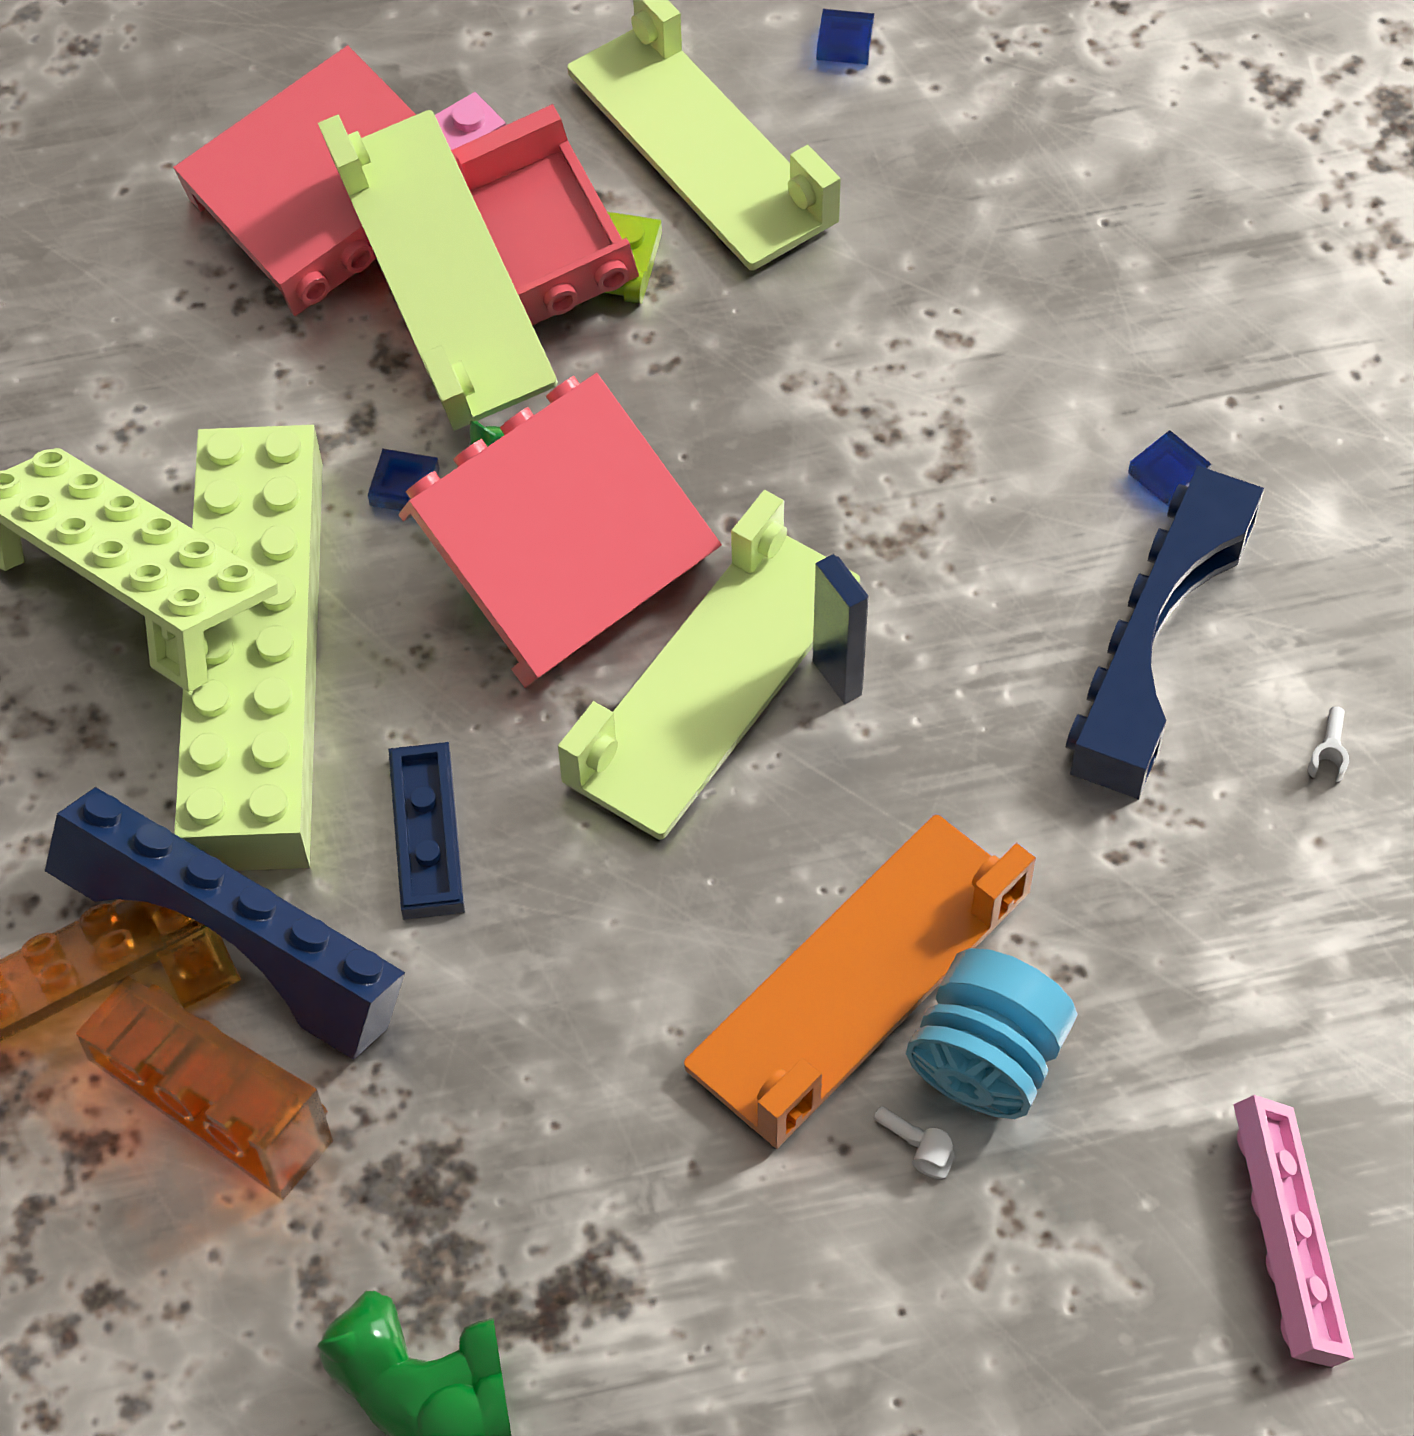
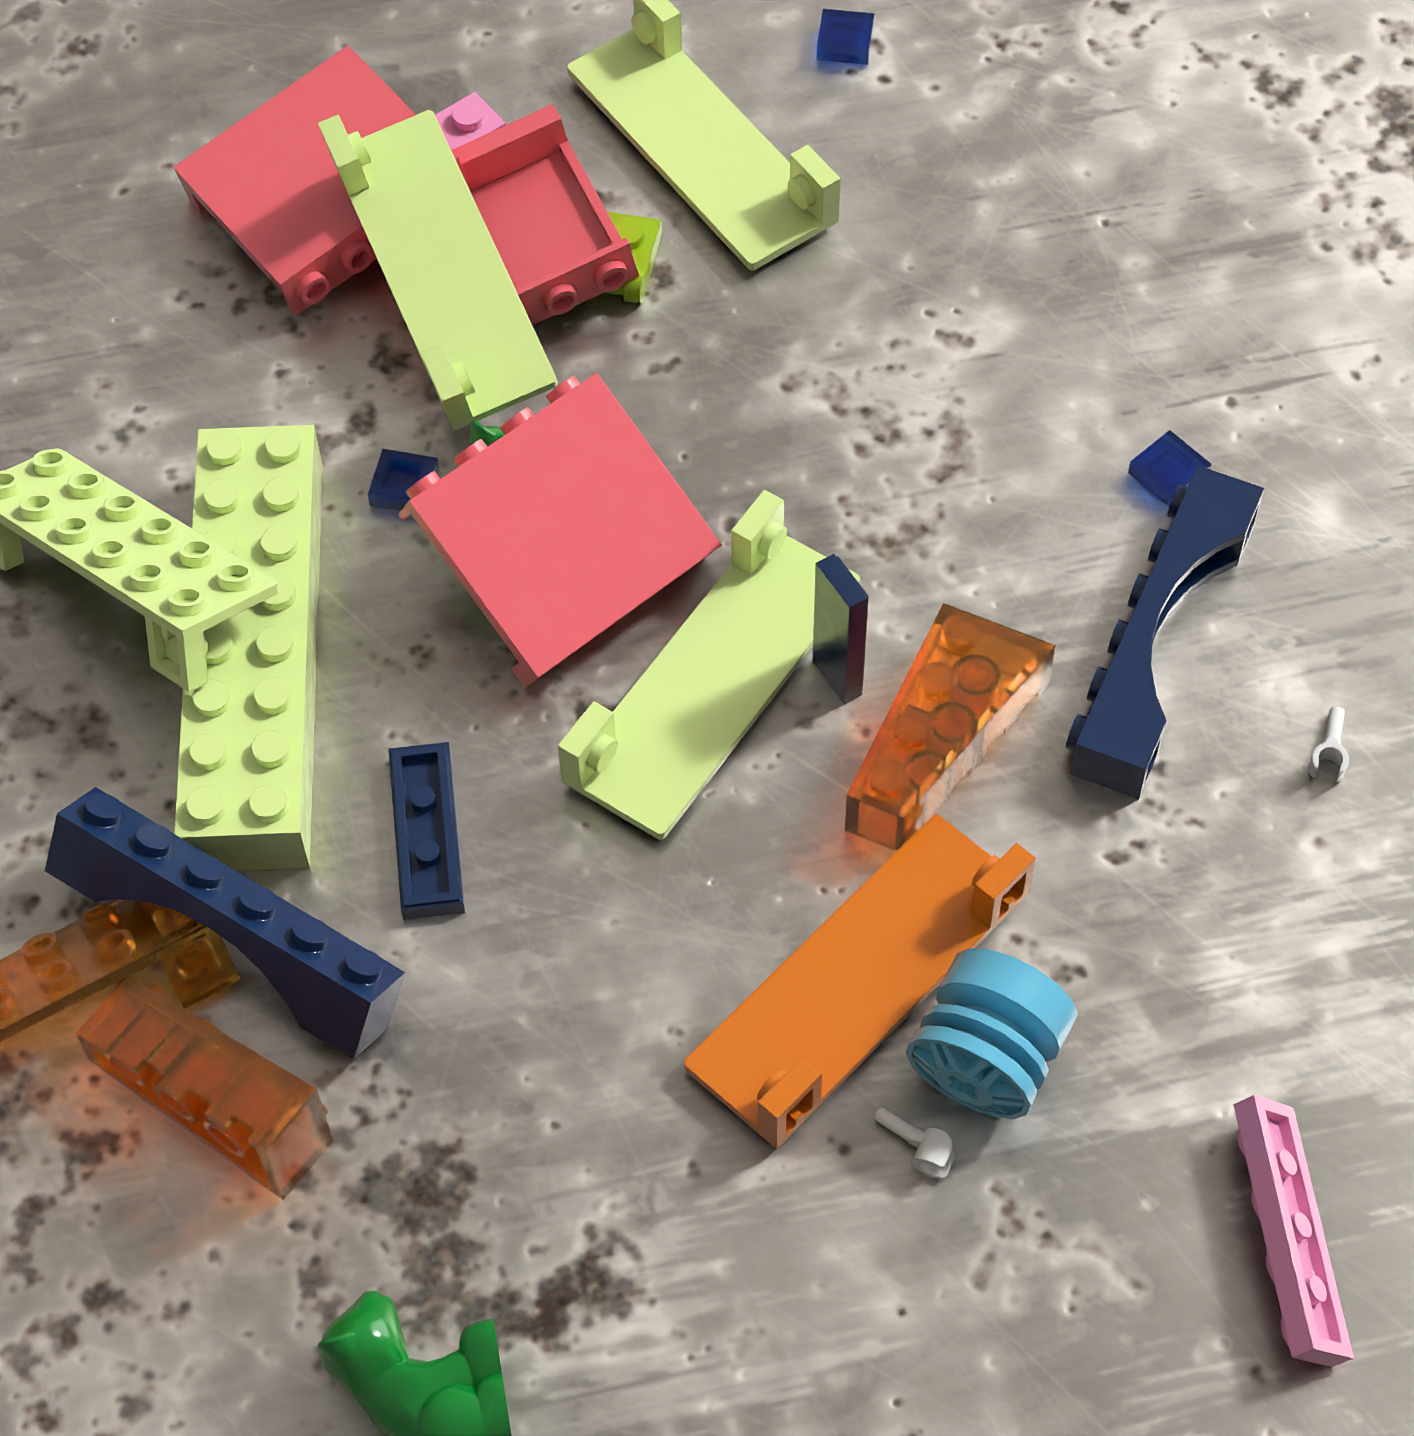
(948, 712): none -> clear orange wedge

